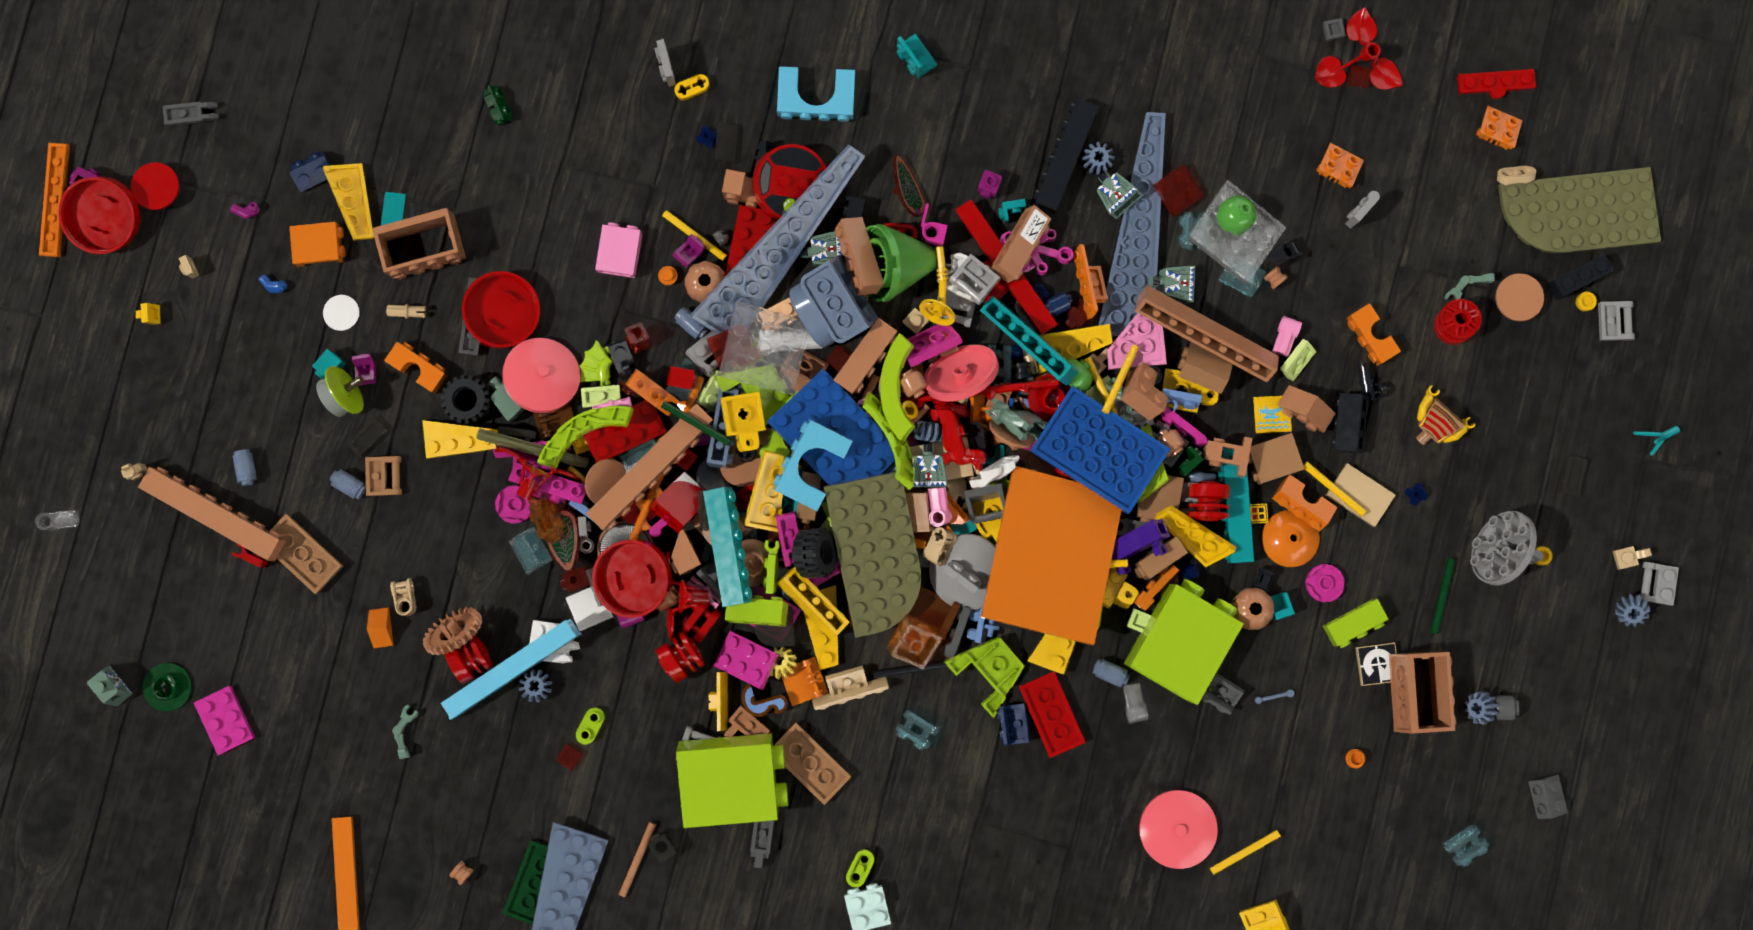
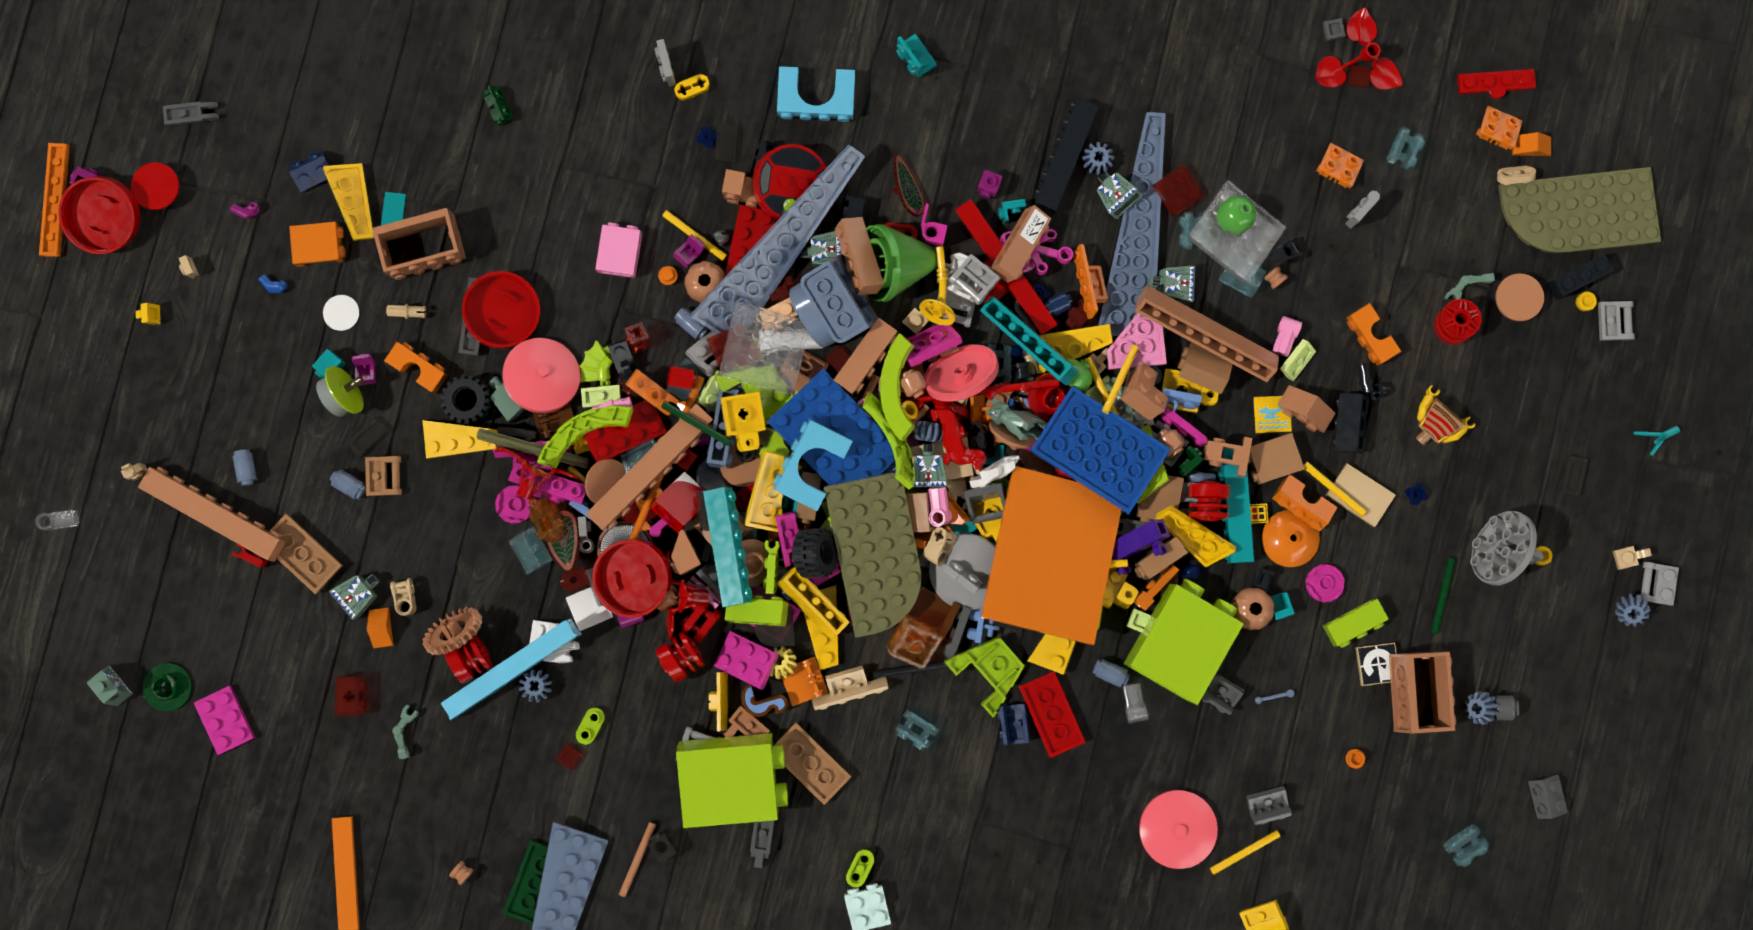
(350, 685): none -> clear red brick
(356, 595): none -> torso
(783, 289): none -> clear red bracket
(1268, 805): none -> dark grey bracket
(1409, 158): none -> clear light blue brick
(1532, 145): none -> orange slope

